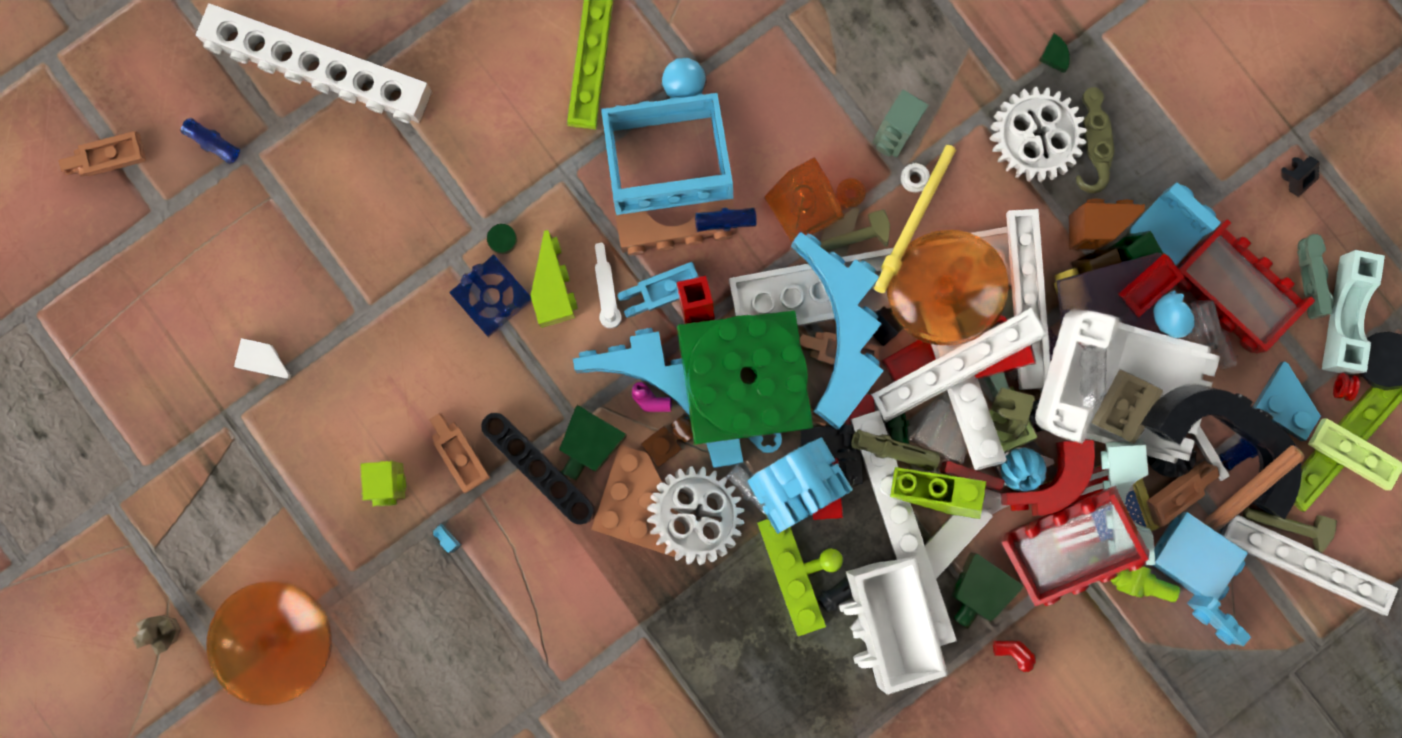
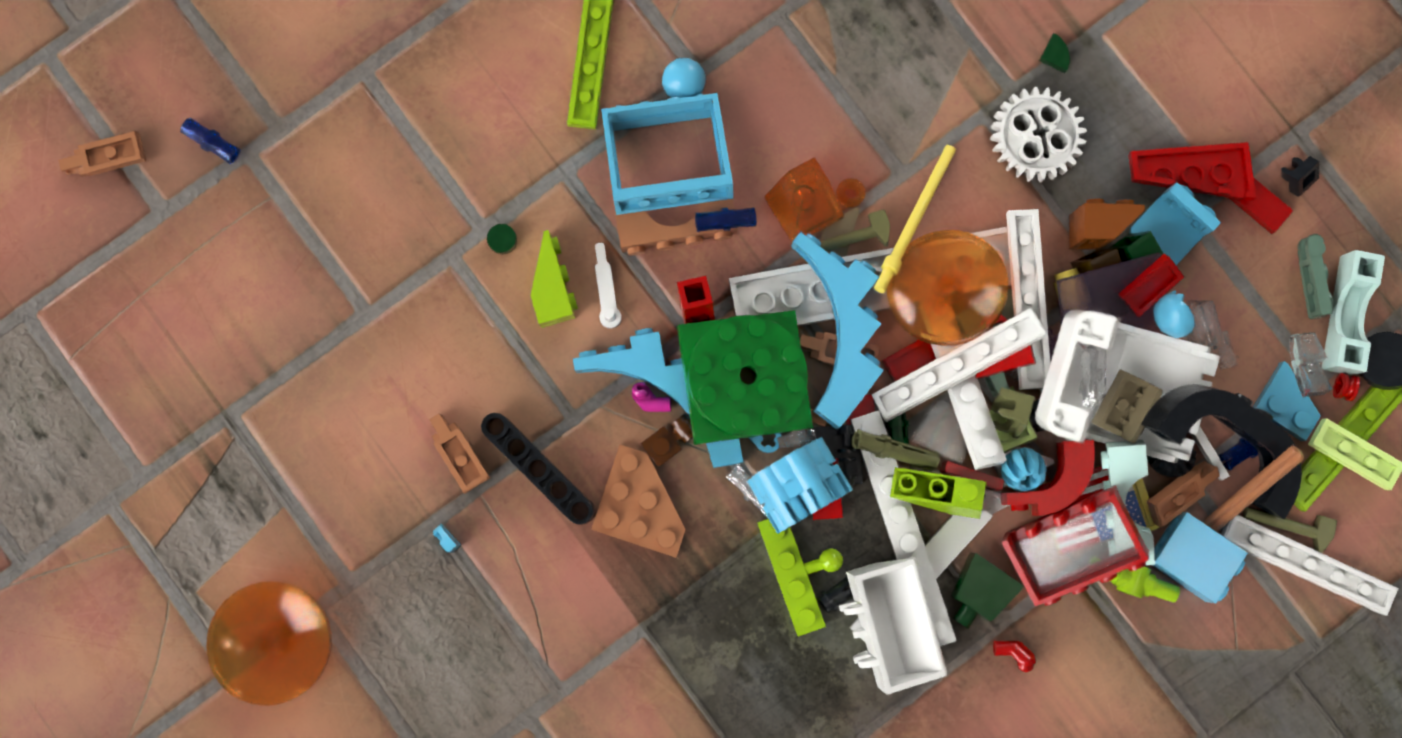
(158, 631): dark tan rock -> none
(220, 23): white brick -> none
(260, 358): white tile -> none
(383, 482): lime brick -> none
(462, 290): clear blue piece -> none
(588, 442): dark green torso -> none
(658, 289): medium azure hinge -> none
(693, 542): white gear -> none
(797, 438): none -> clear tile
(889, 326): black tile -> none
(899, 124): sand green arch -> none
(919, 170): white plate -> none
(1098, 140): olive piece -> none
(1204, 169): none -> red wing
(1207, 611): medium azure wing -> none
(1243, 288): window -> none
(1265, 209): none -> red tile
(1306, 357): none -> clear slope

